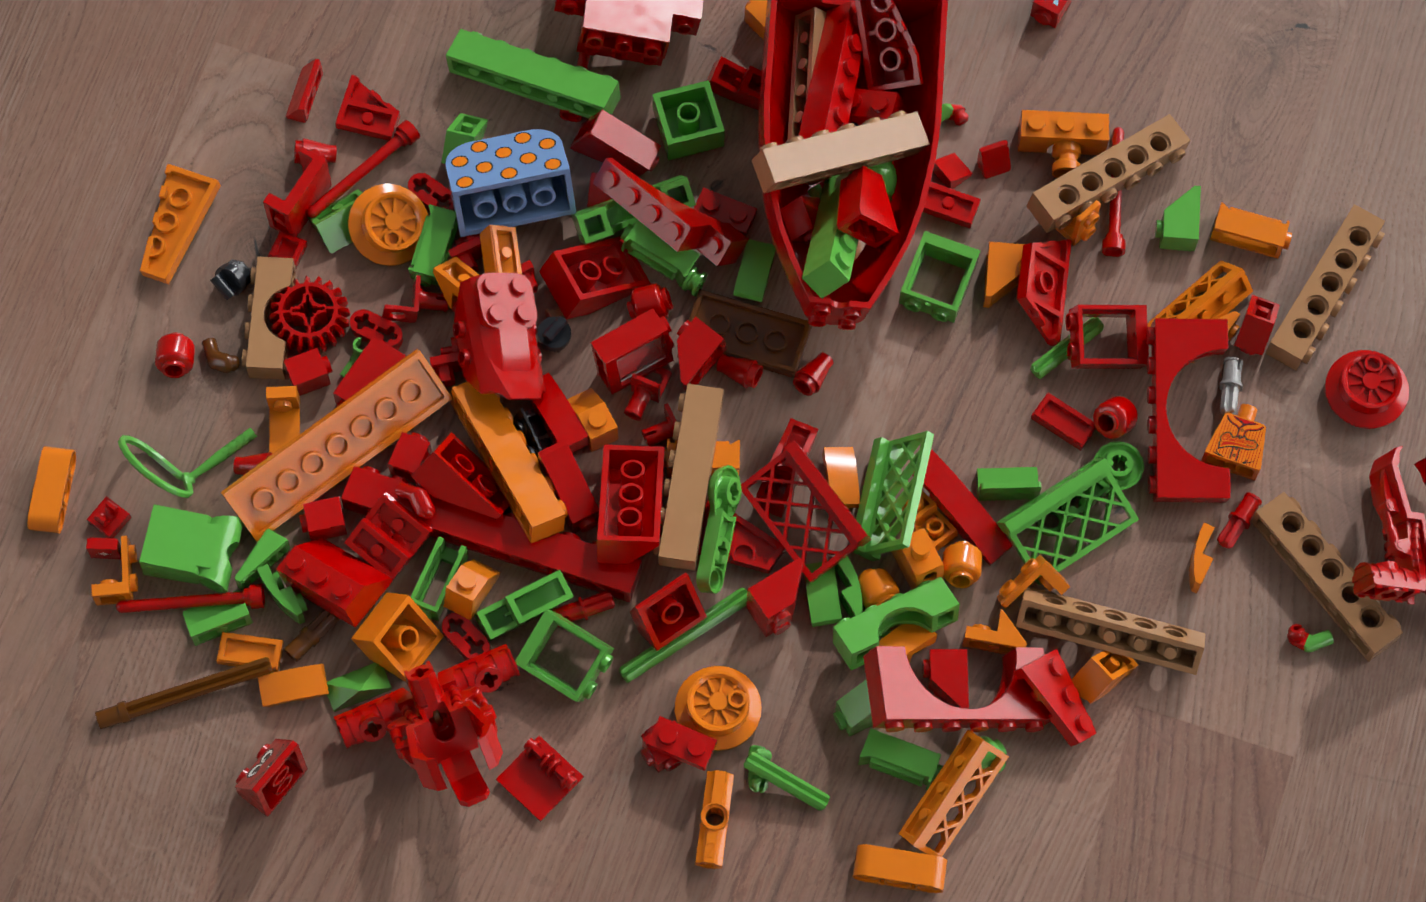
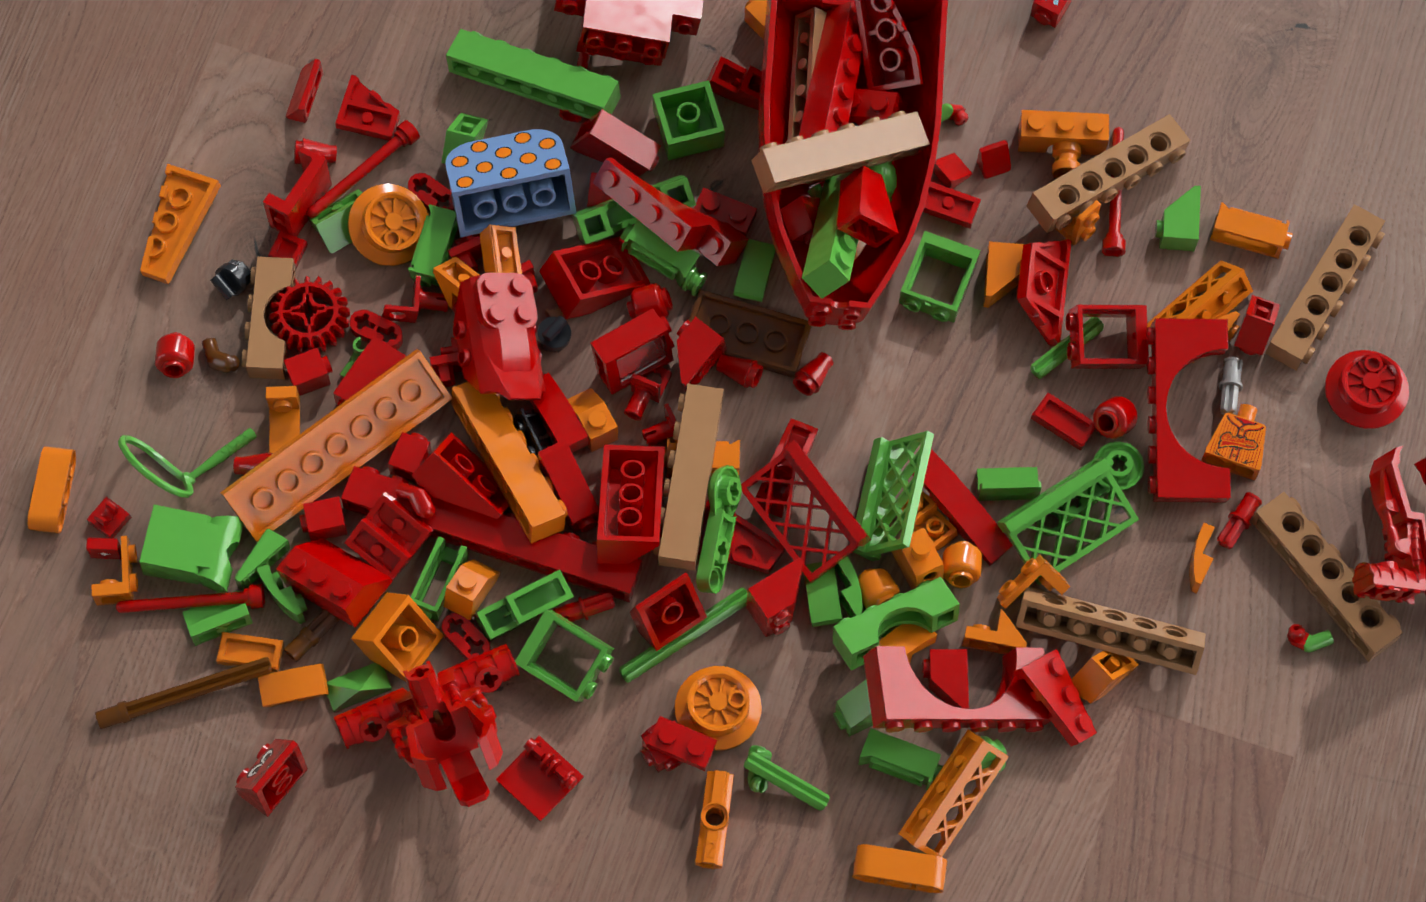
(842, 474): orange slope -> none

